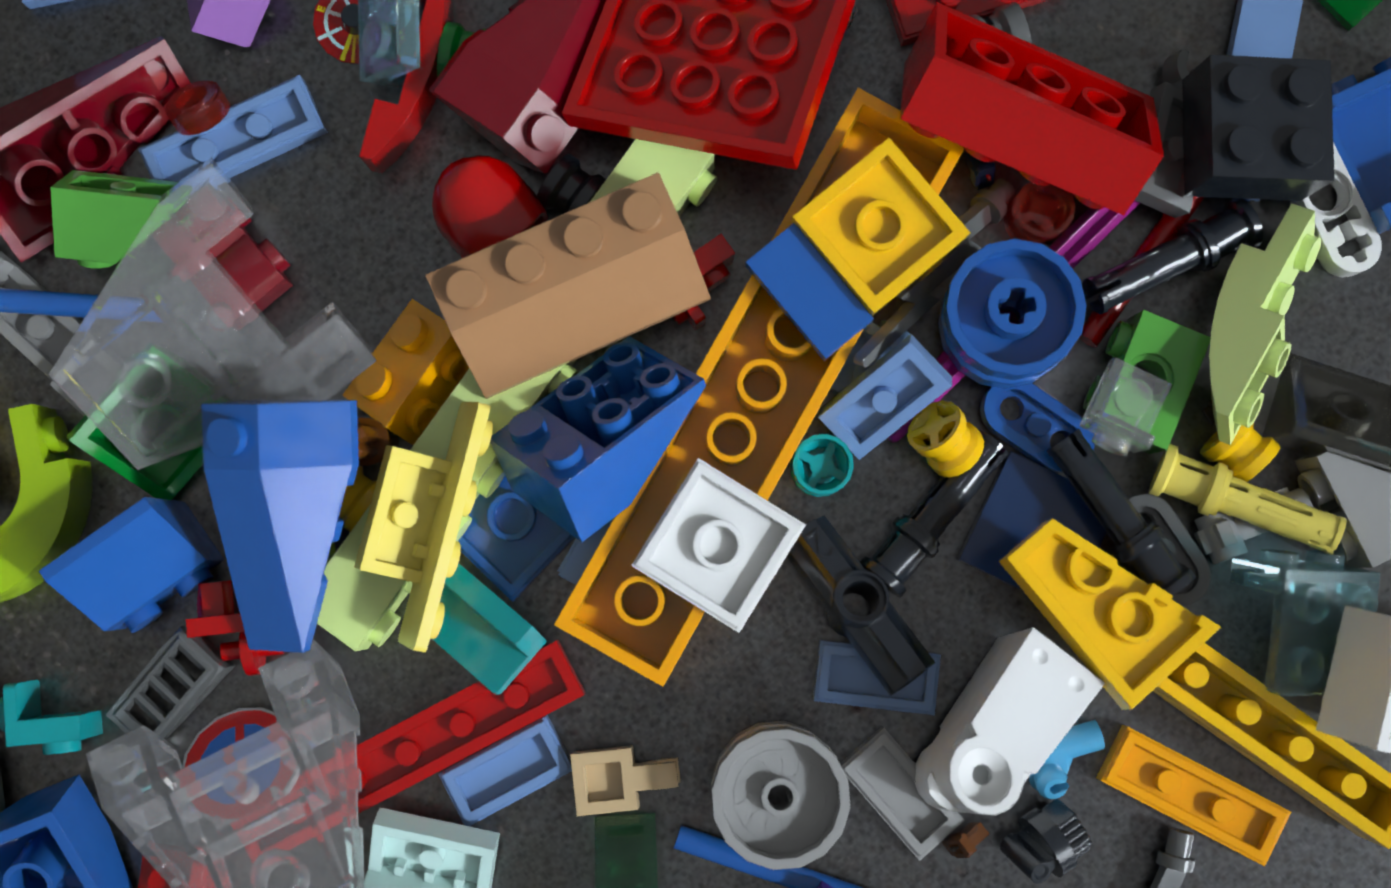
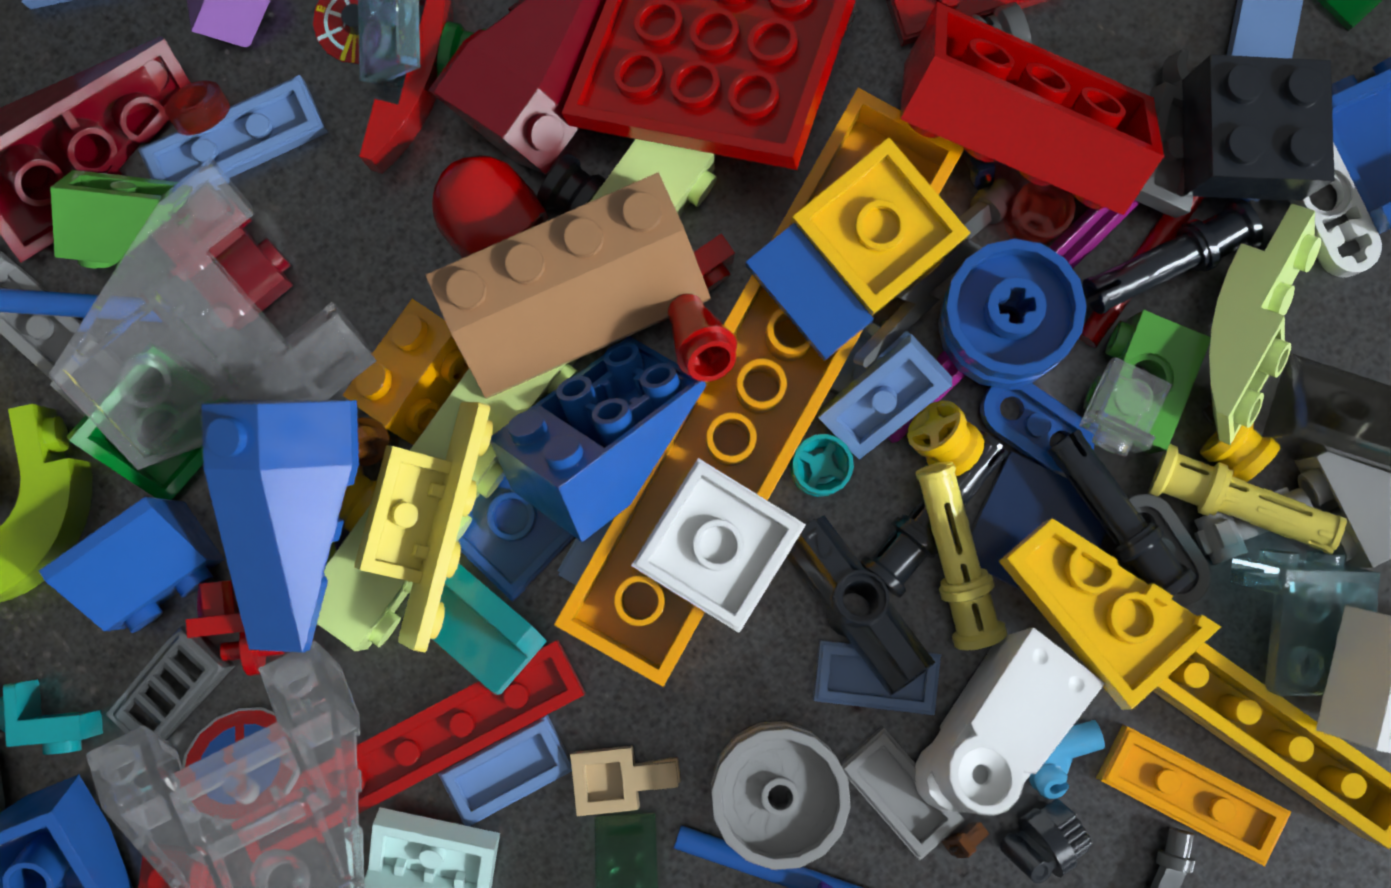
(701, 341): none -> red cone
(964, 587): none -> light yellow pin

